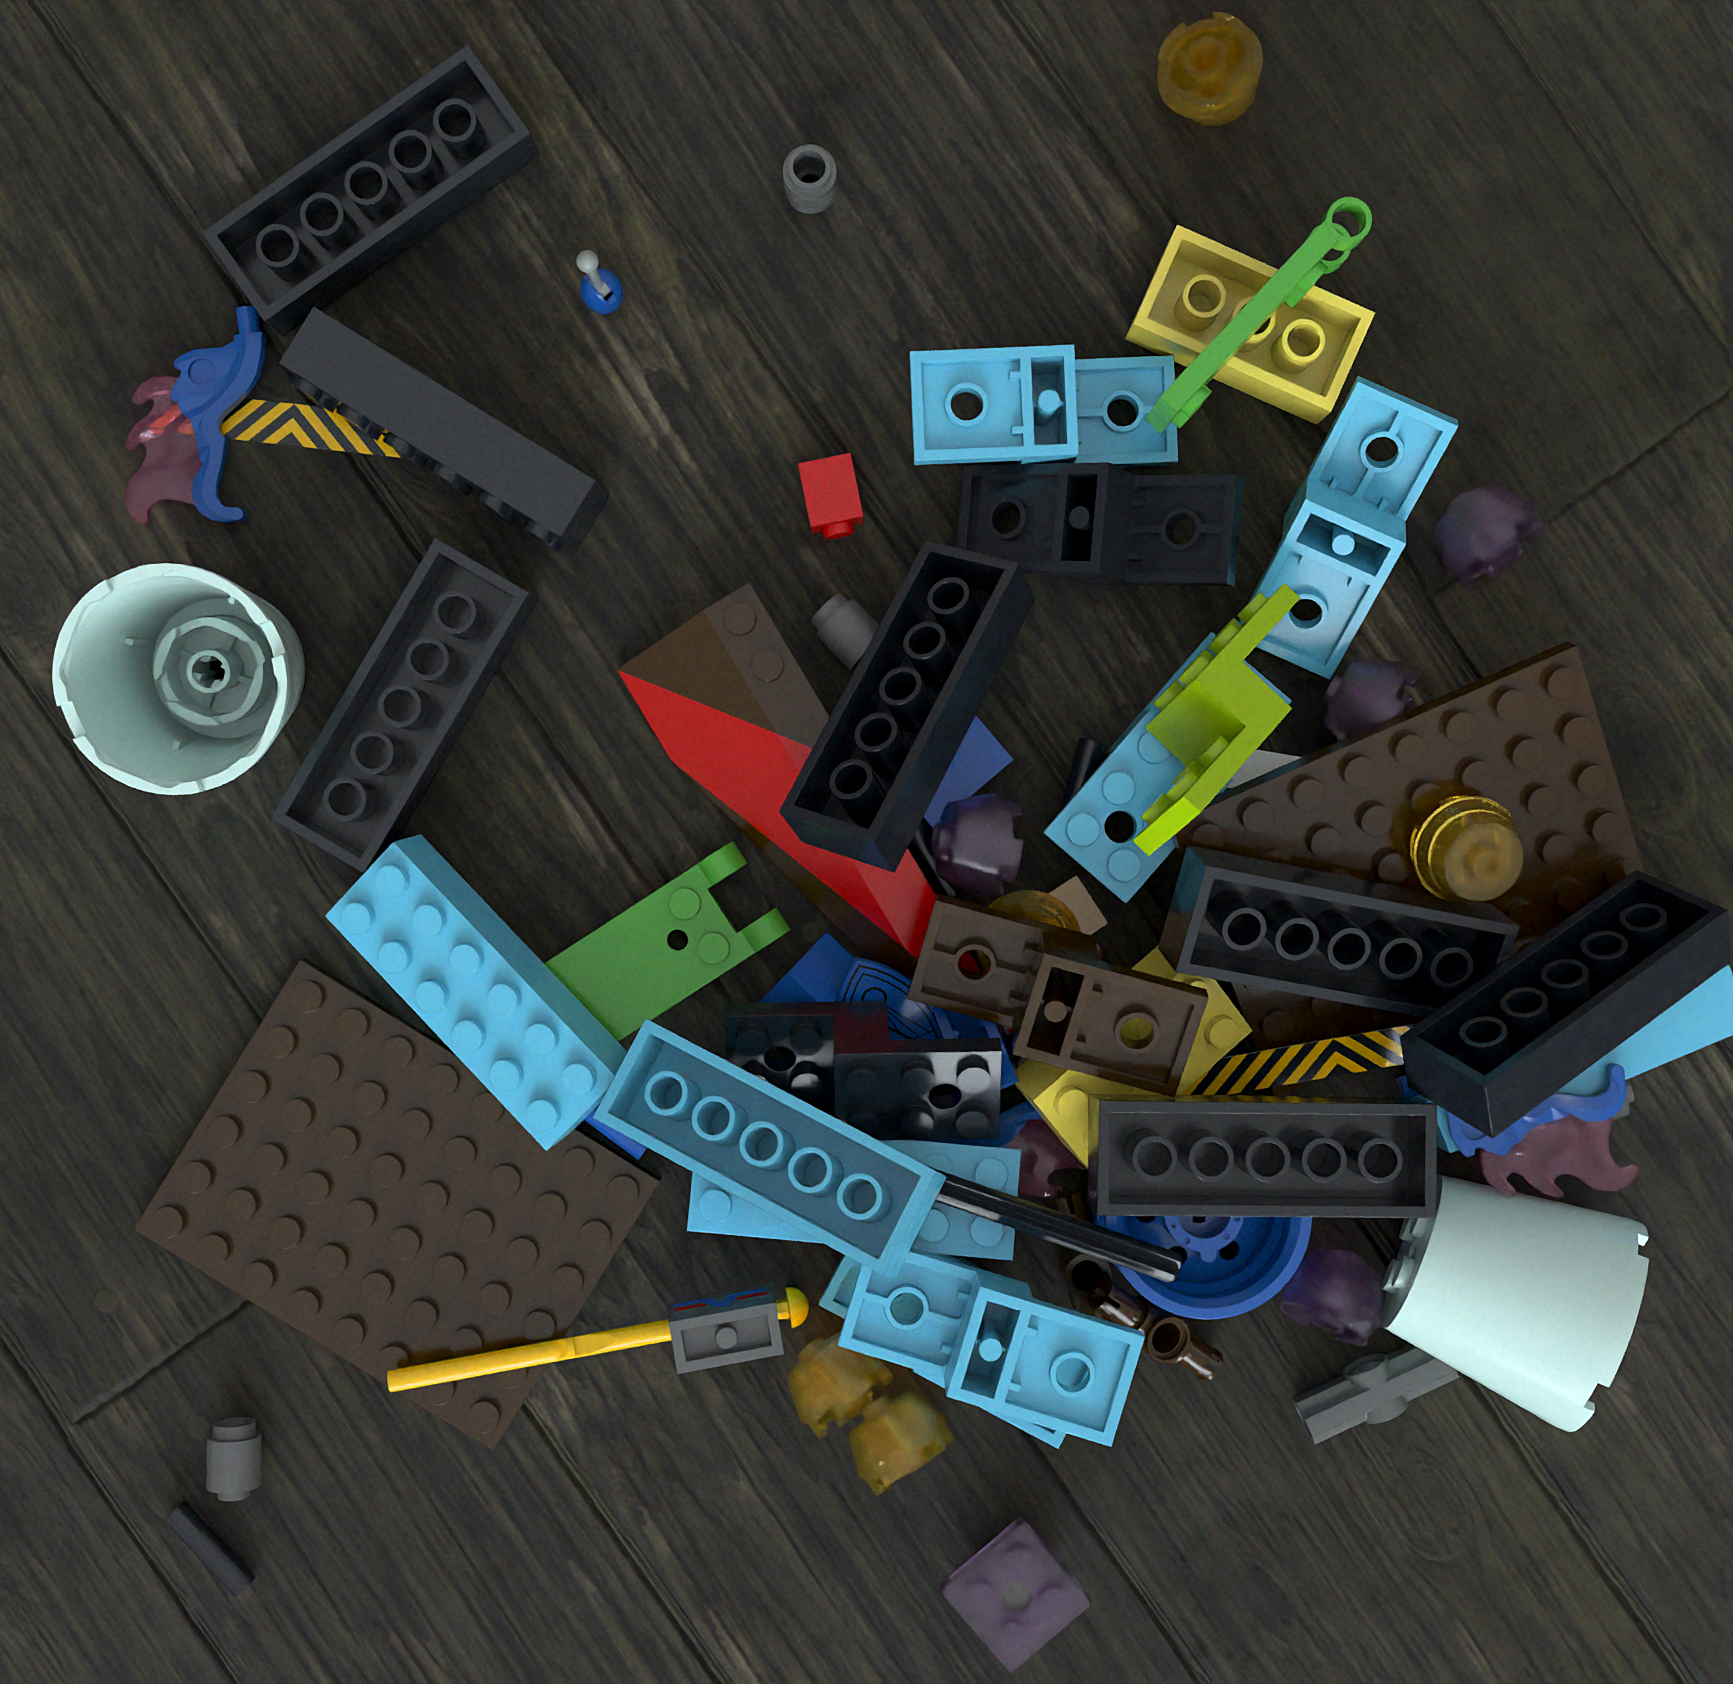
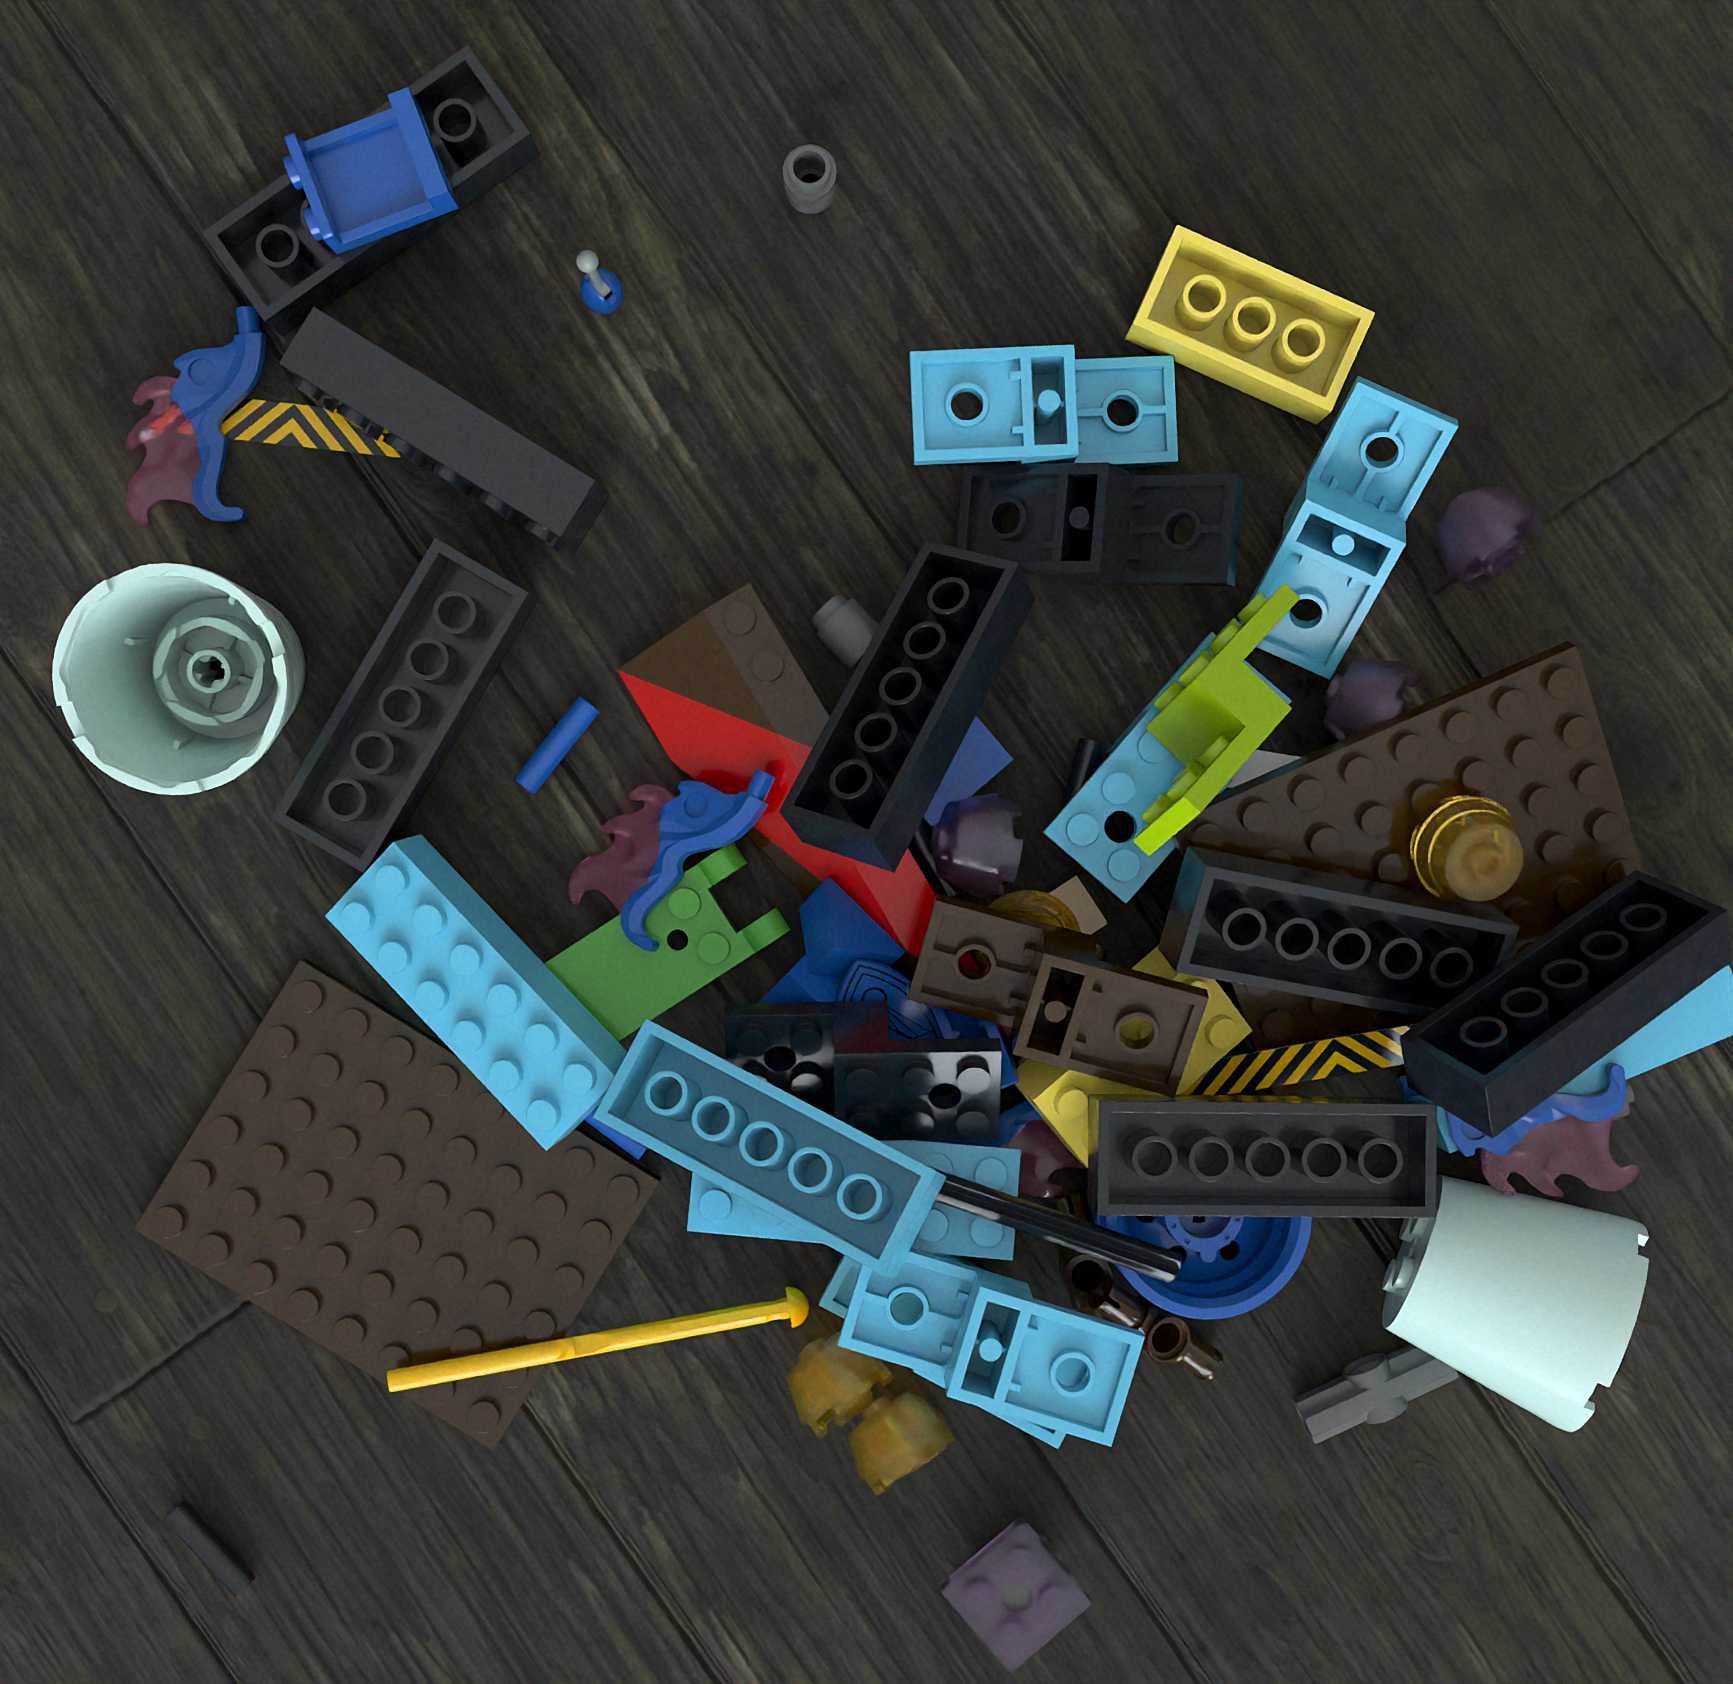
(233, 1458): dark grey brick -> none
(370, 176): none -> blue panel
(556, 744): none -> blue piece
(658, 839): none -> piece
(724, 1328): dark grey panel -> none
(831, 496): red brick -> none
(840, 931): none -> blue slope
(1210, 69): clear yellow cone -> none
(1287, 286): bright green hinge -> none
(1335, 1294): clear purple cone -> none

